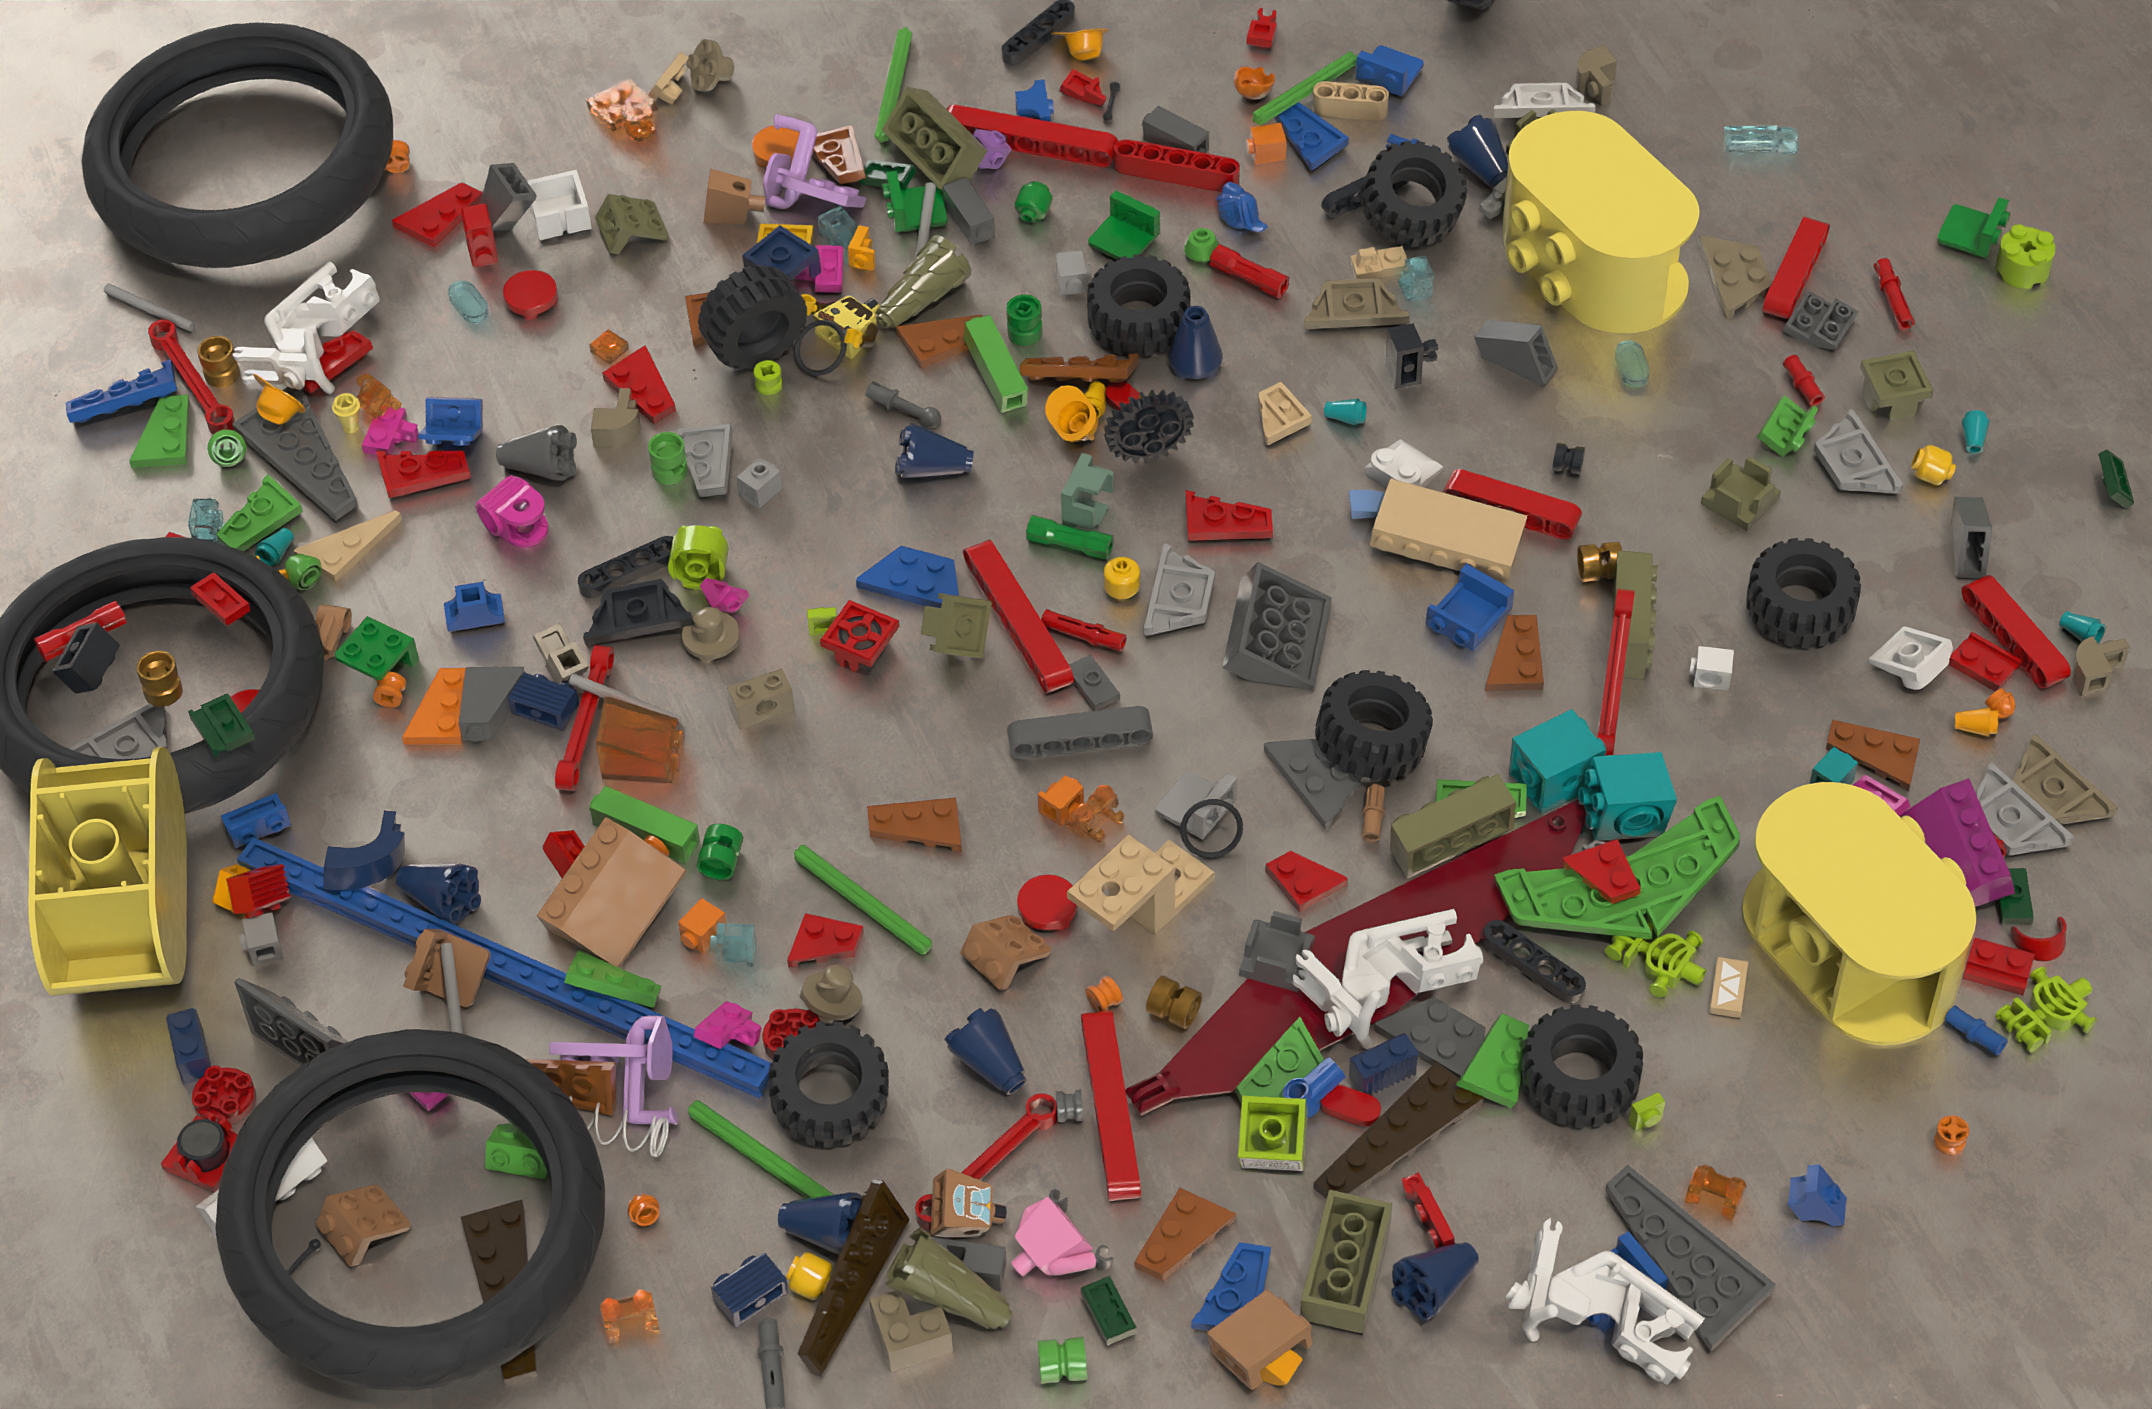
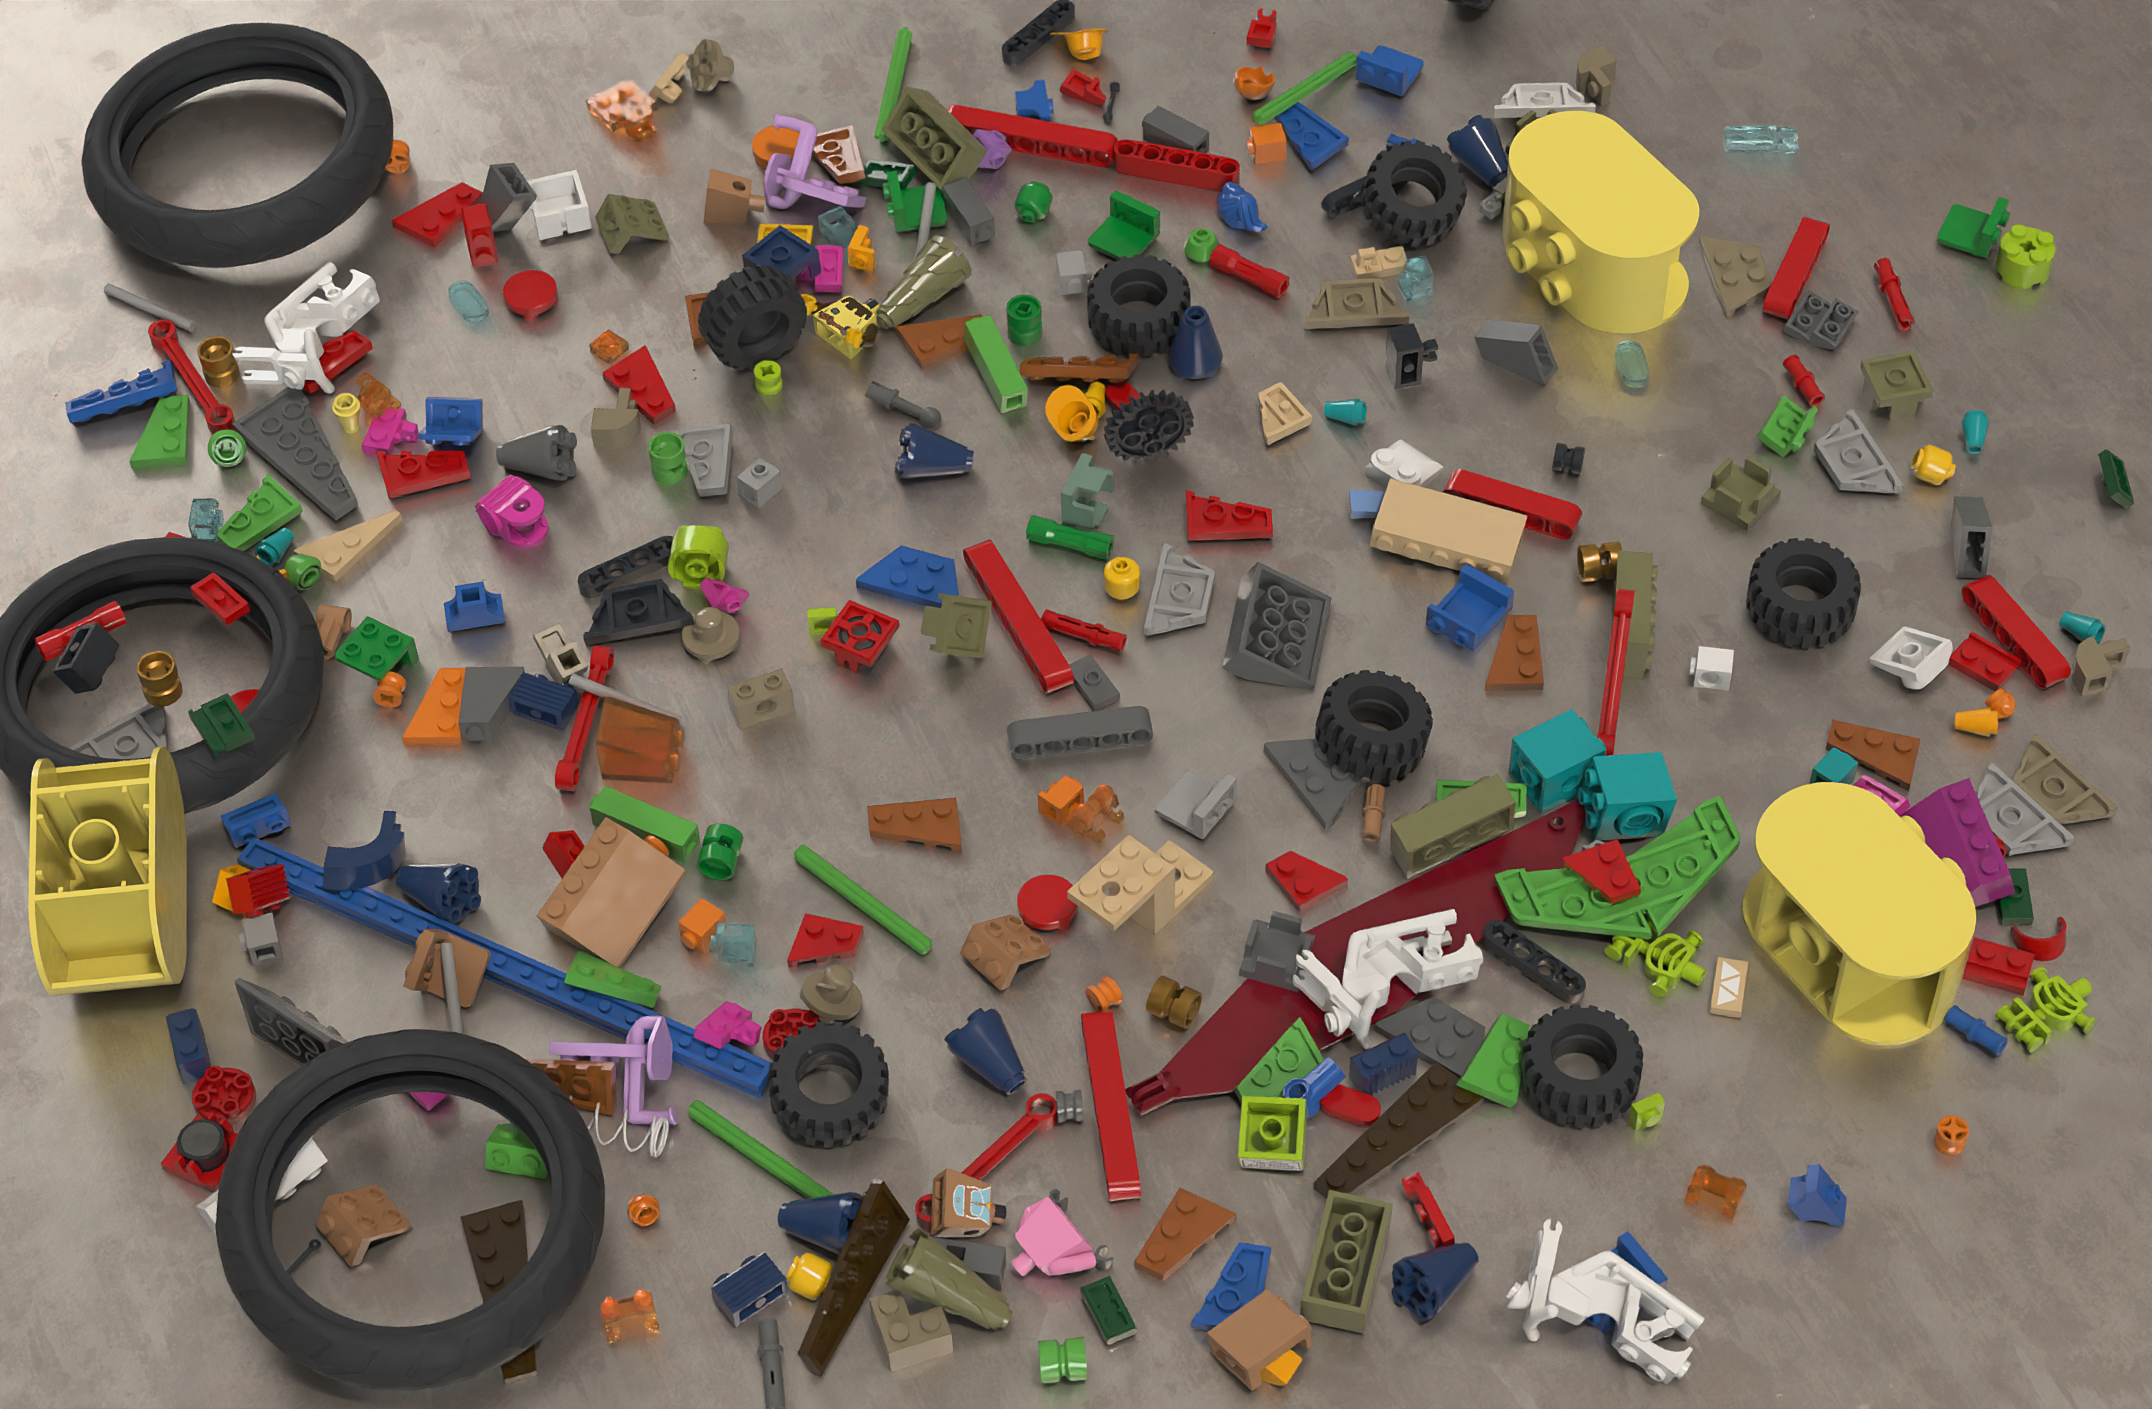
(276, 404): light orange piece -> none
(842, 352): black tyre -> none
(1195, 807): black tyre -> none
(1350, 101): tan beam -> none
(1697, 1263): dark grey wing -> none

